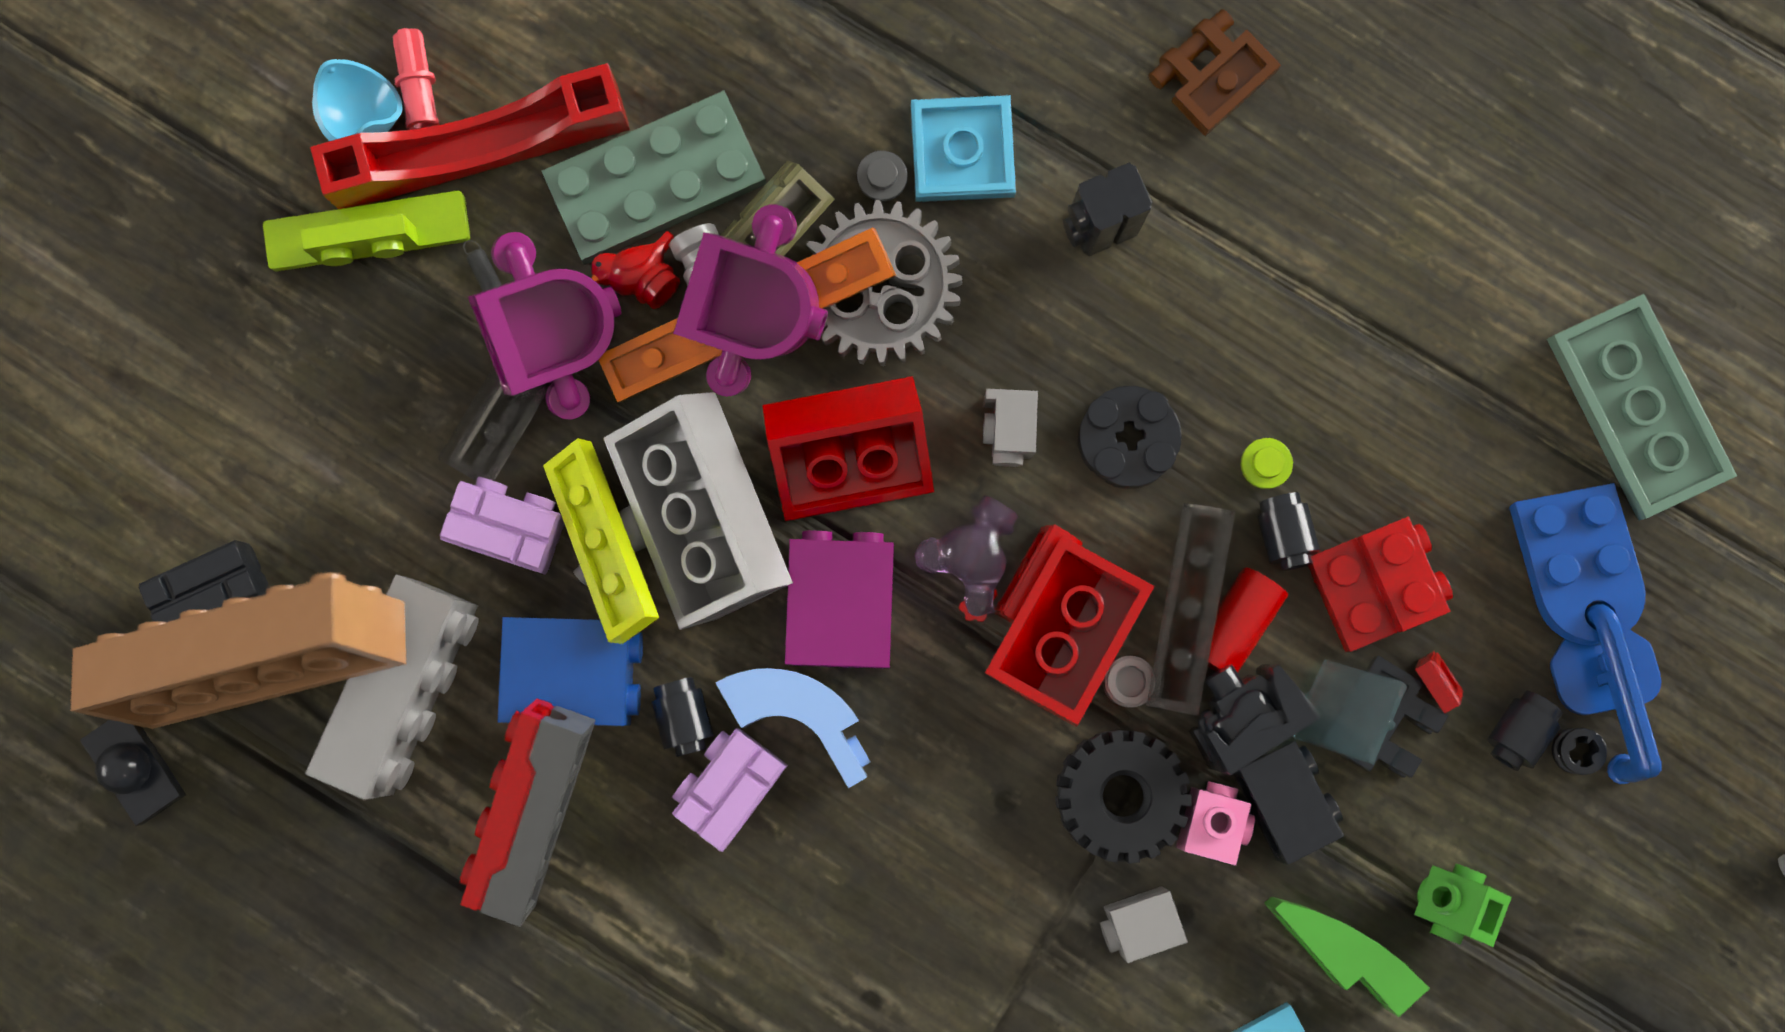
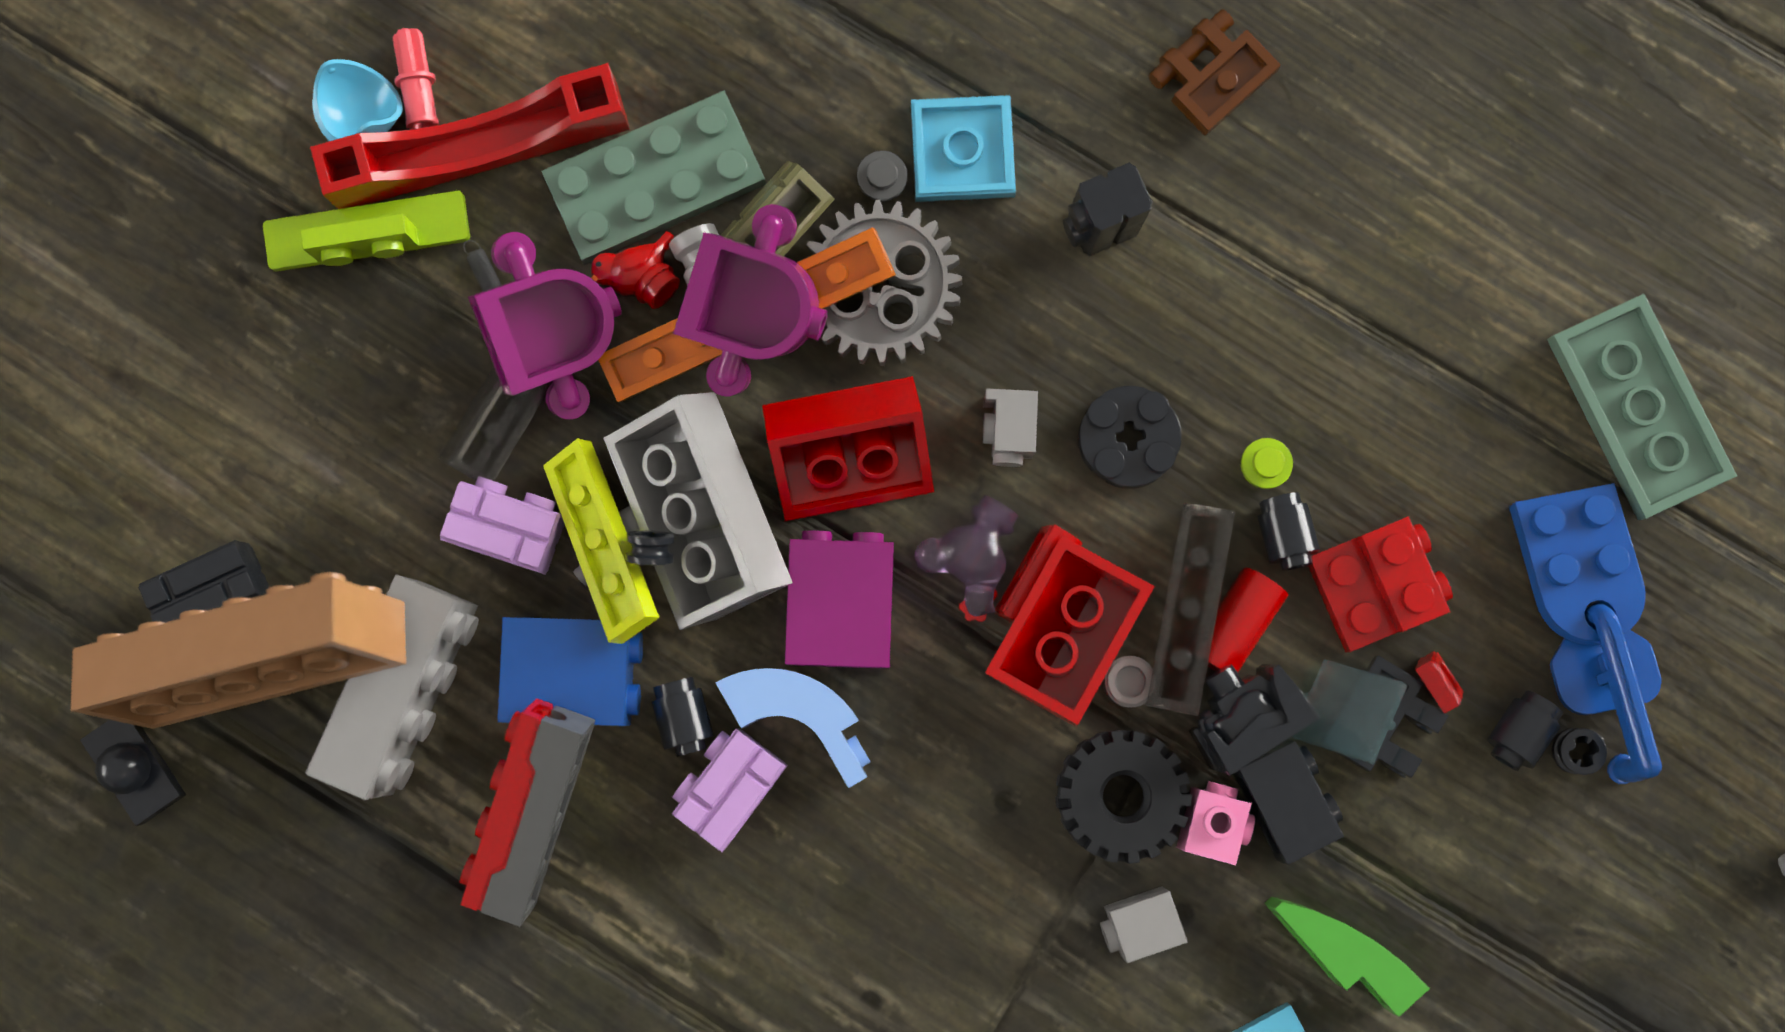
(649, 547): none -> black bush
(1461, 905): bright green brick -> none

